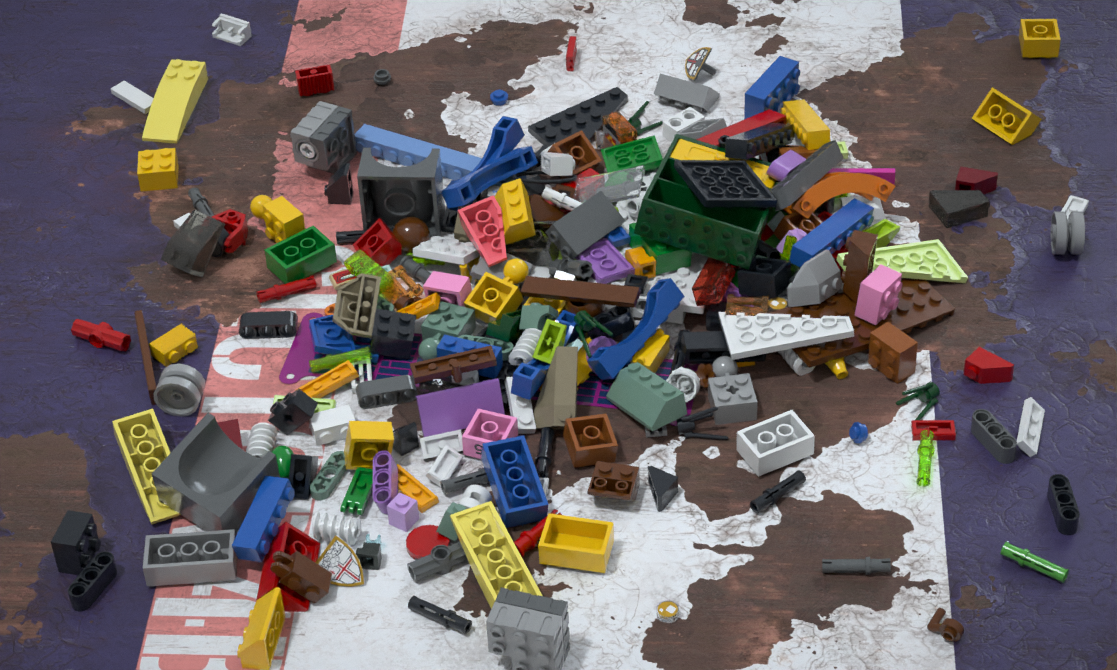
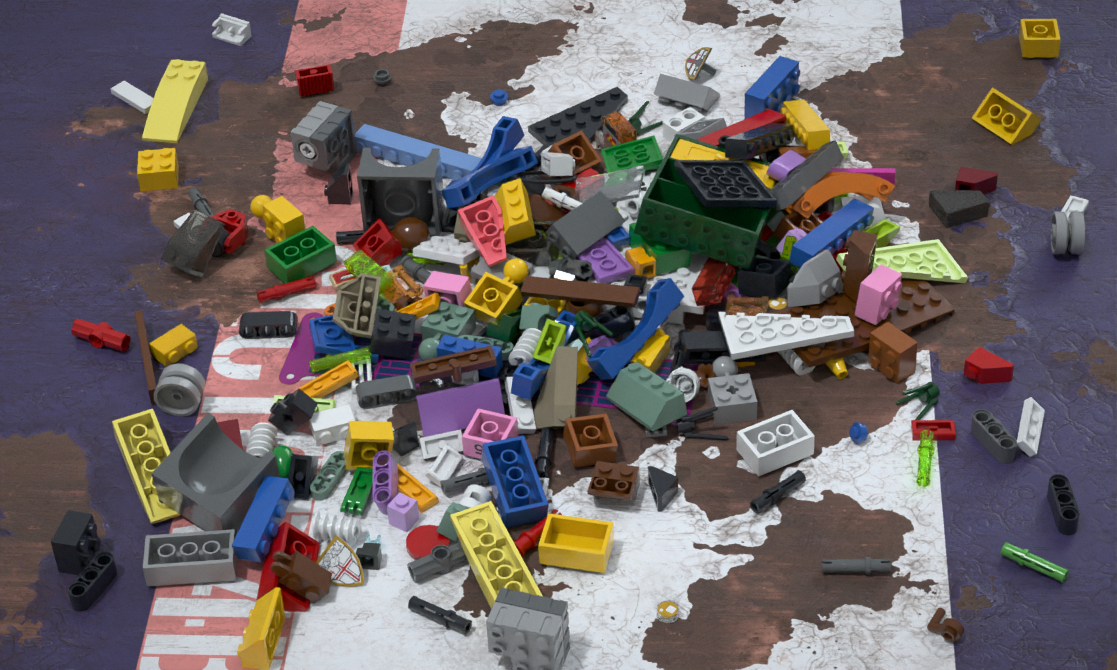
(571, 53): red tile -> none

